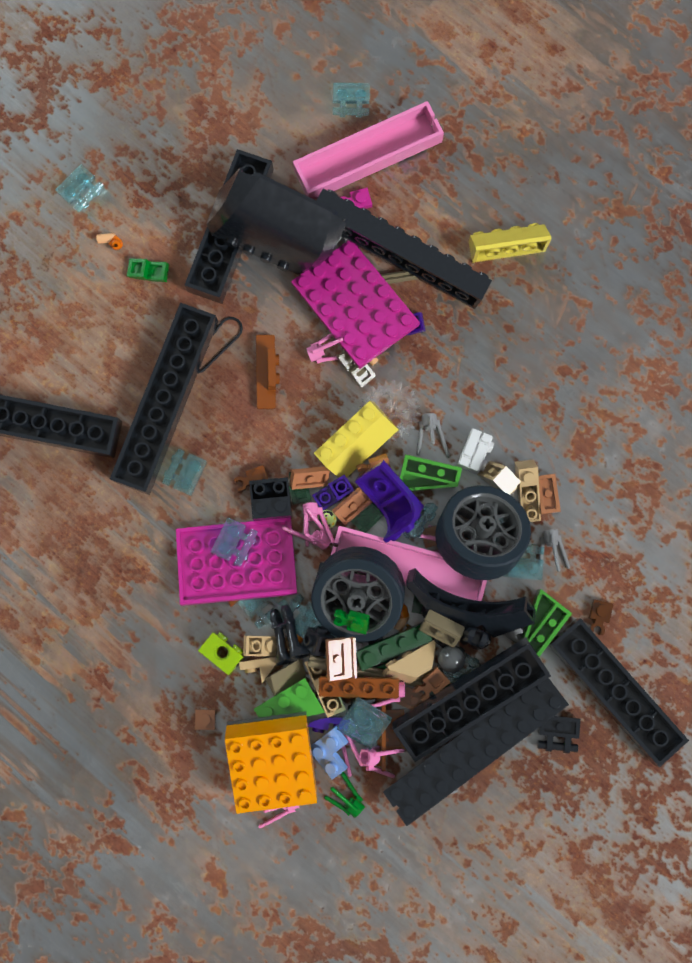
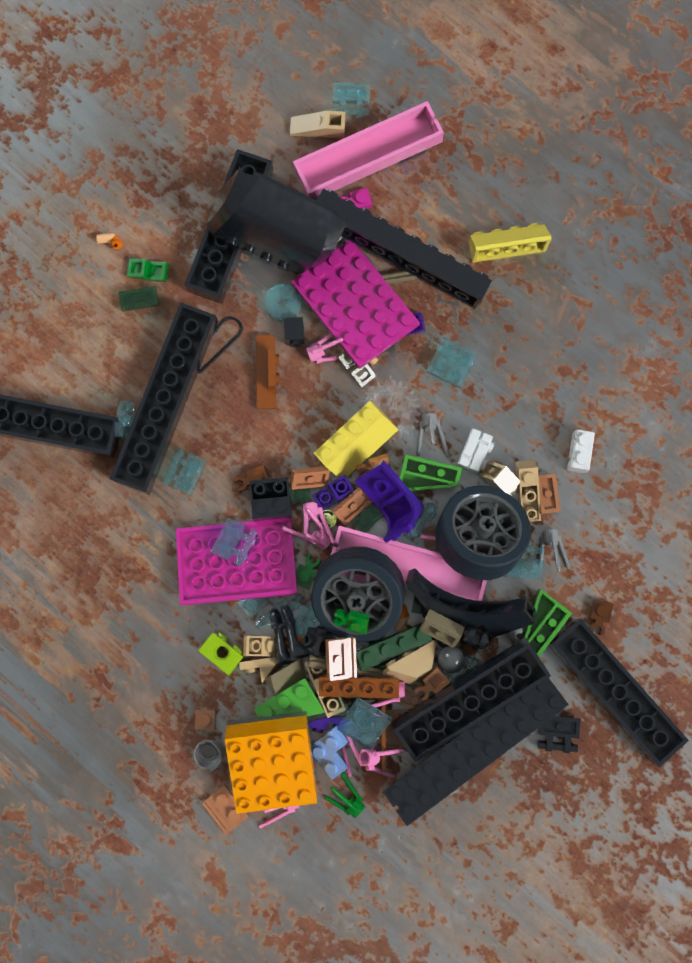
(75, 184): clear light blue plate -> none
(125, 418): none -> clear light blue plate
(139, 298): none -> clear green plate
(208, 754): none -> light grey hair
(222, 809): none -> nougat plate
(284, 292): none -> clear light blue plate
(294, 331): none -> black brick
(305, 574): none -> green plate
(319, 124): none -> tan slope
(451, 362): none -> clear light blue plate
(580, 451): none -> white brick

